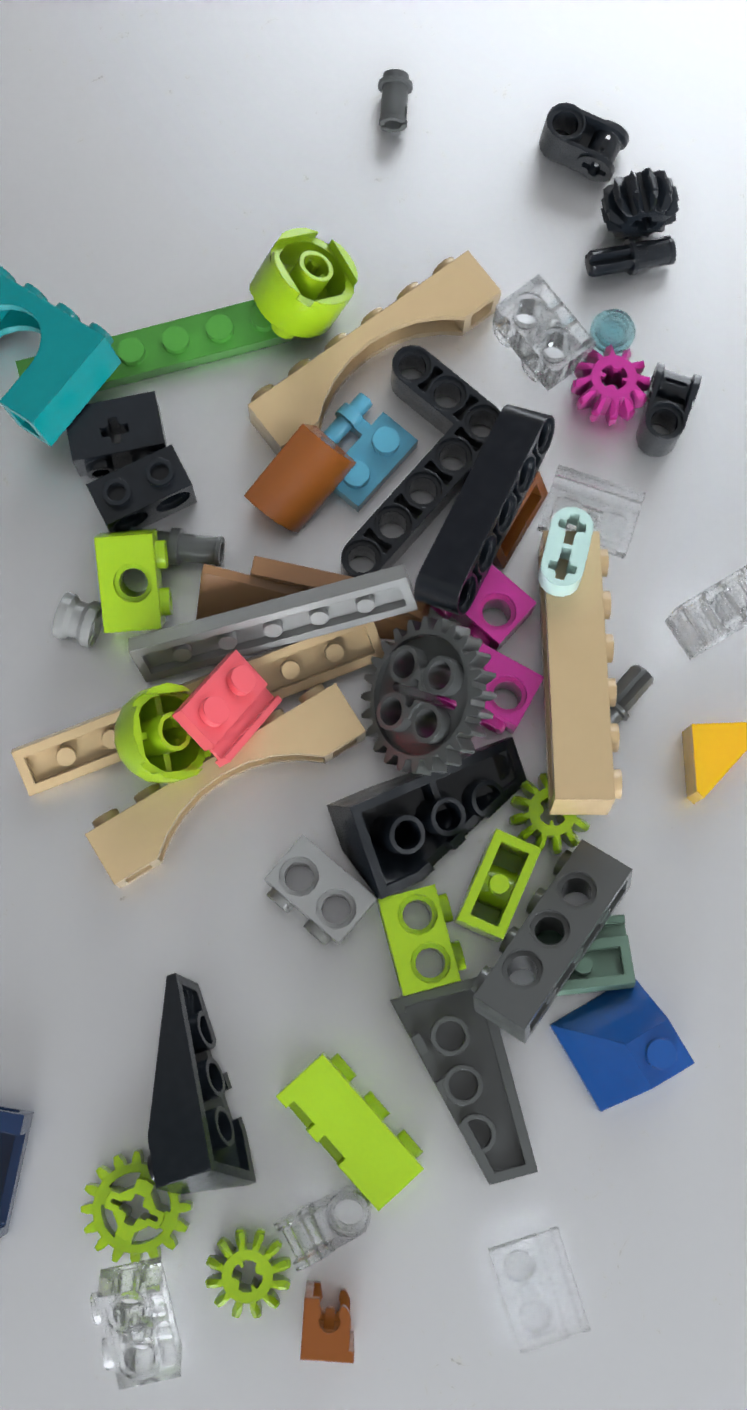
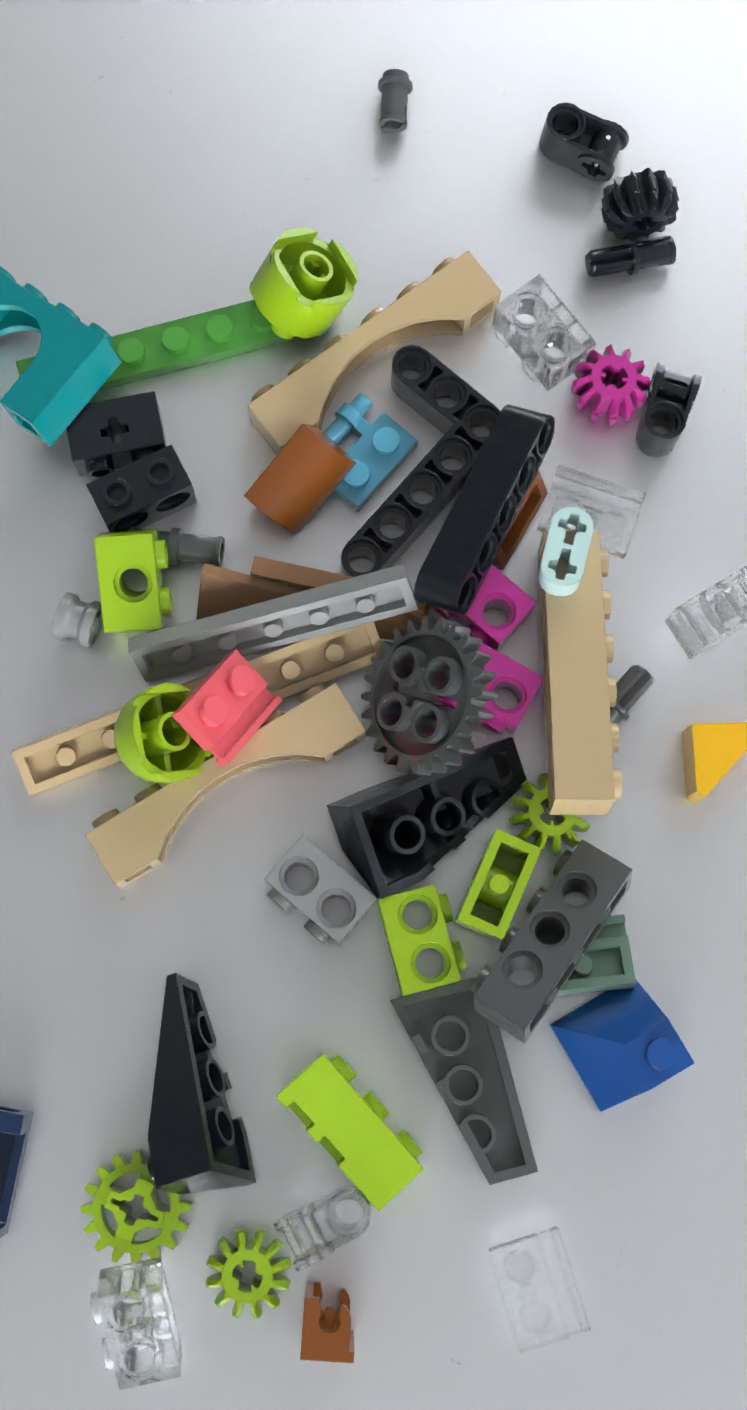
(613, 328): clear light blue plate -> none

